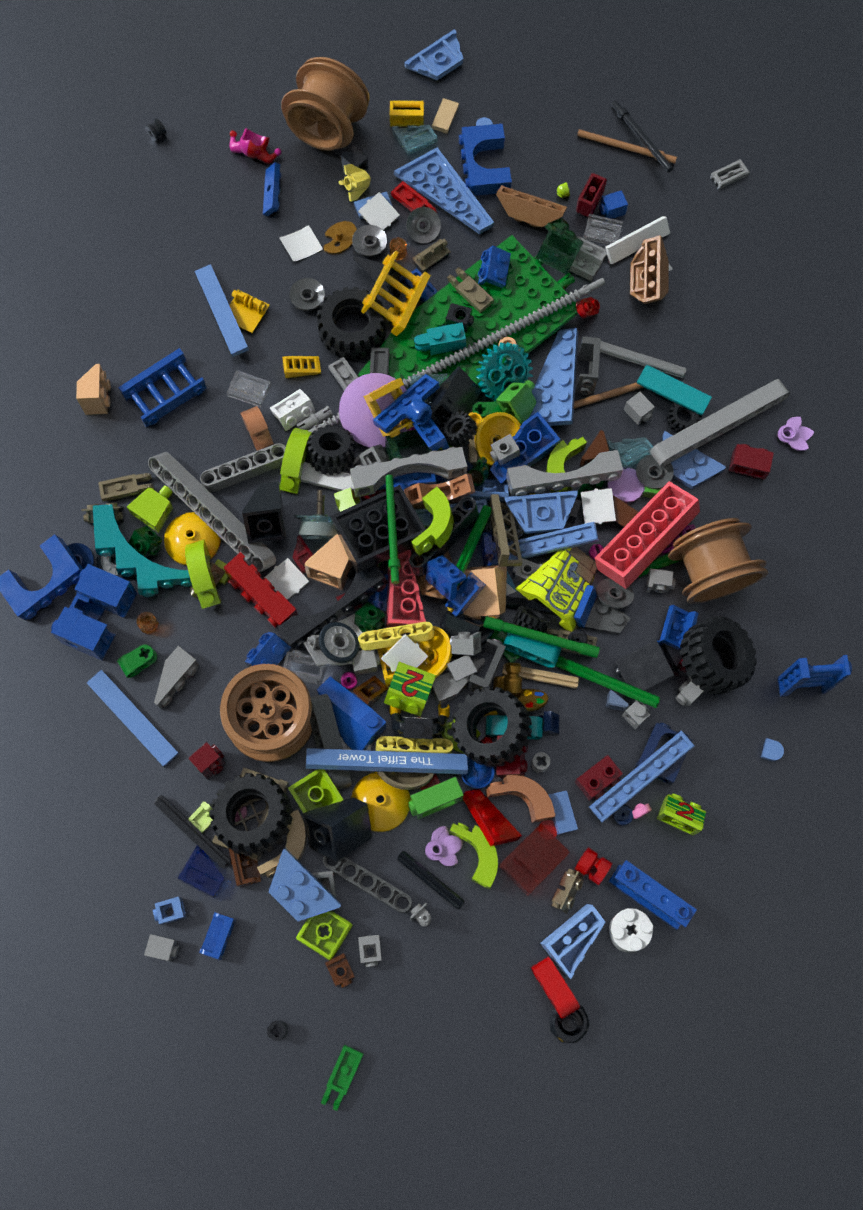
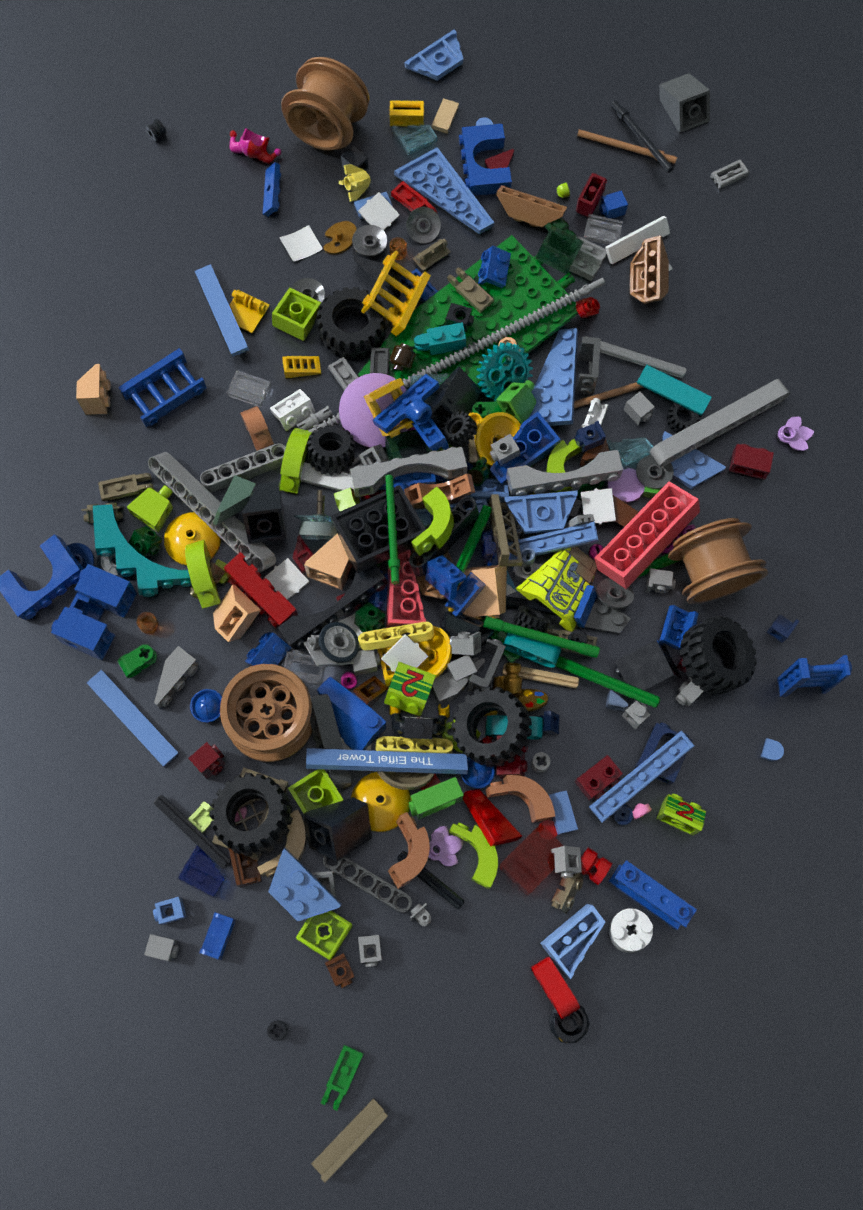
(206, 705): none -> blue hat
(234, 614): none -> light nougat slope
(235, 499): none -> sand green slope
(295, 314): none -> lime slope
(349, 1139): none -> dark tan fence
(402, 357): none -> dark brown head
(418, 852): none -> nougat arch
(499, 161): none -> dark red tile
(524, 552): none -> sand blue hinge
(567, 861): none -> light grey brick
(579, 520): none -> light grey tile
(588, 442): none -> dark blue brick
(596, 413): none -> white hinge
(685, 102): none -> dark grey slope
(782, 628): none -> dark blue panel

